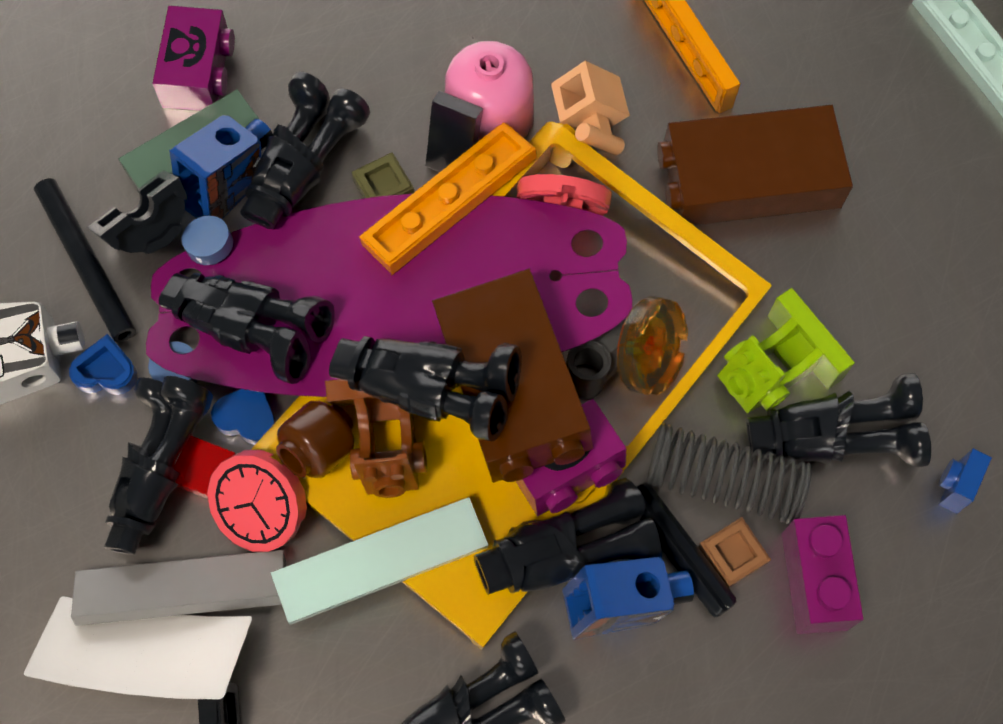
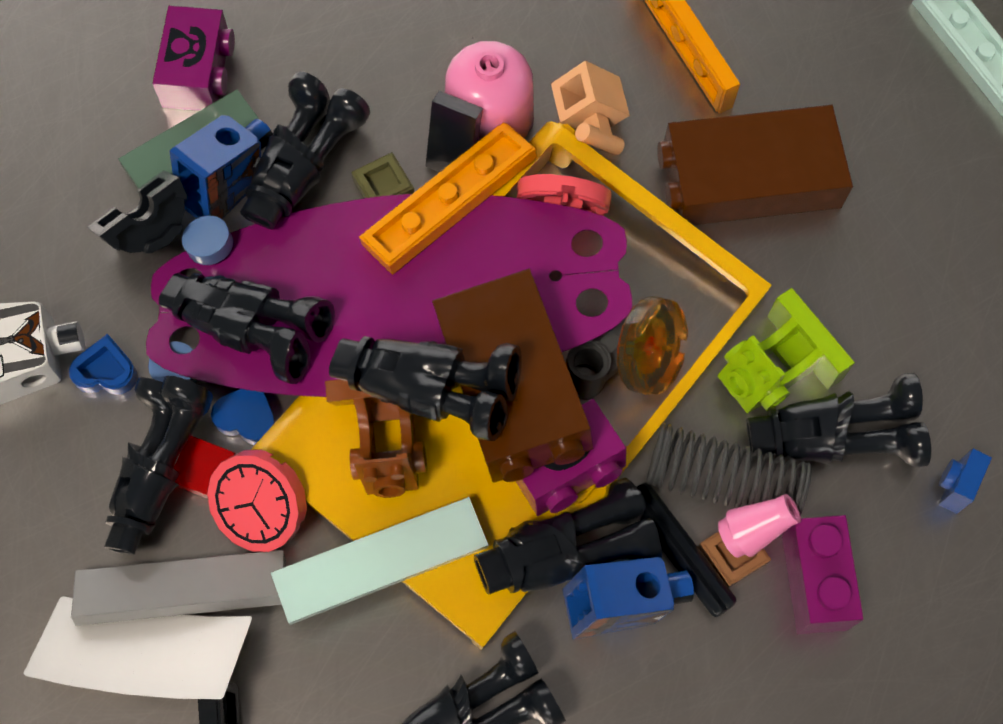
(85, 260): black piece -> none
(315, 439): reddish brown head -> none
(756, 525): none -> bright pink cone

